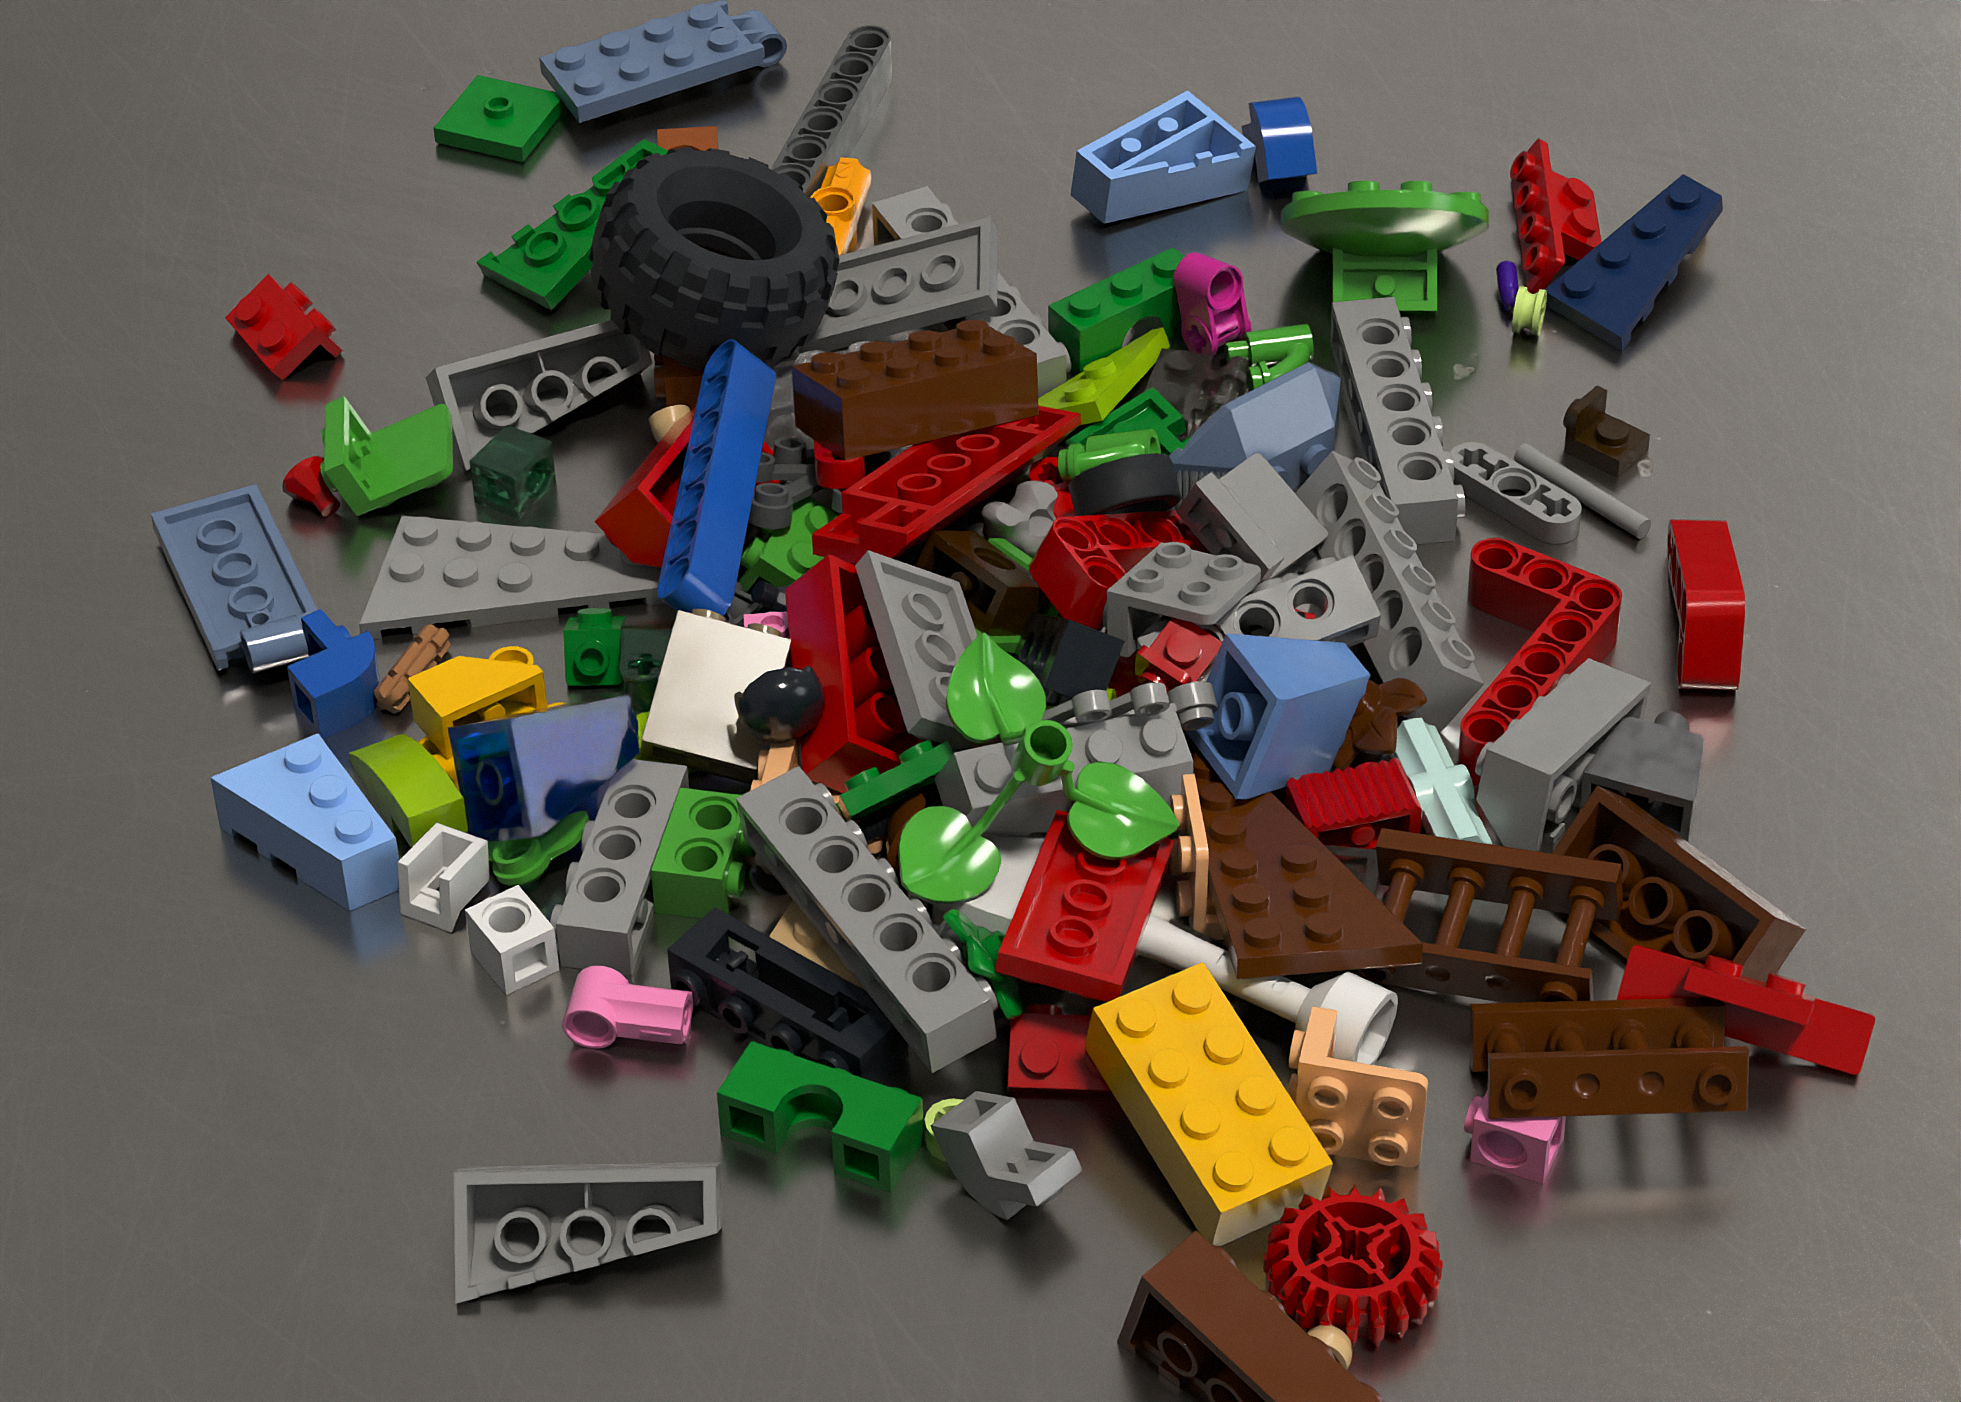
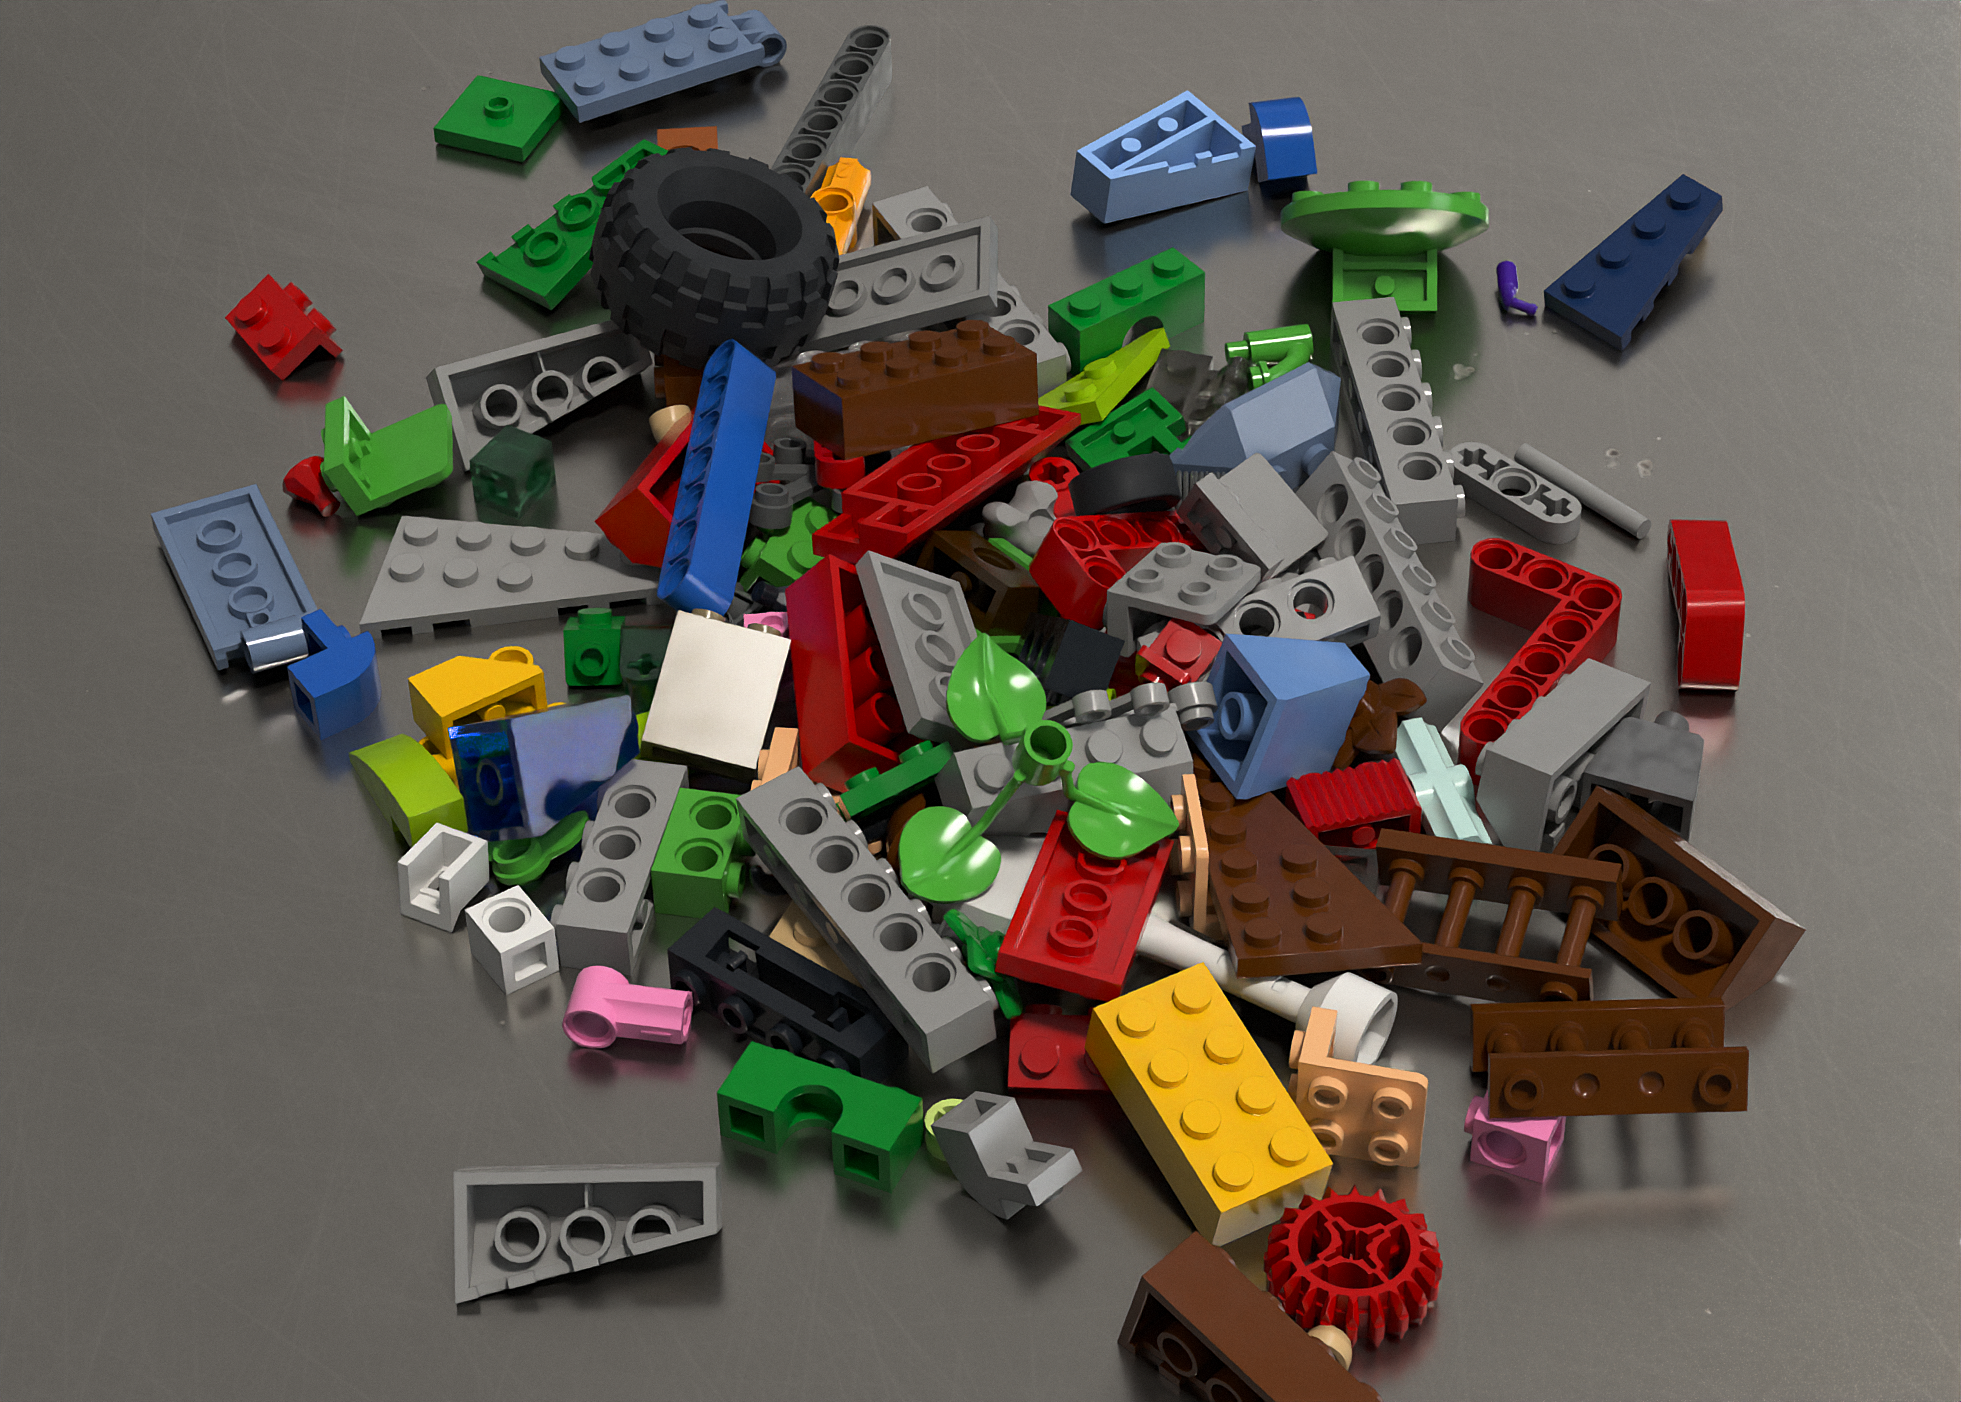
(313, 818): light blue wedge -> none
(419, 656): medium nougat axle -> none
(781, 704): black hair -> none
(1104, 449): bright green plant -> none
(1212, 301): dark pink piece -> none
(1529, 311): yellowish green bush -> none
(1552, 216): red bracket -> none
(1601, 437): dark brown bracket -> none
(1756, 1012): red bracket -> none

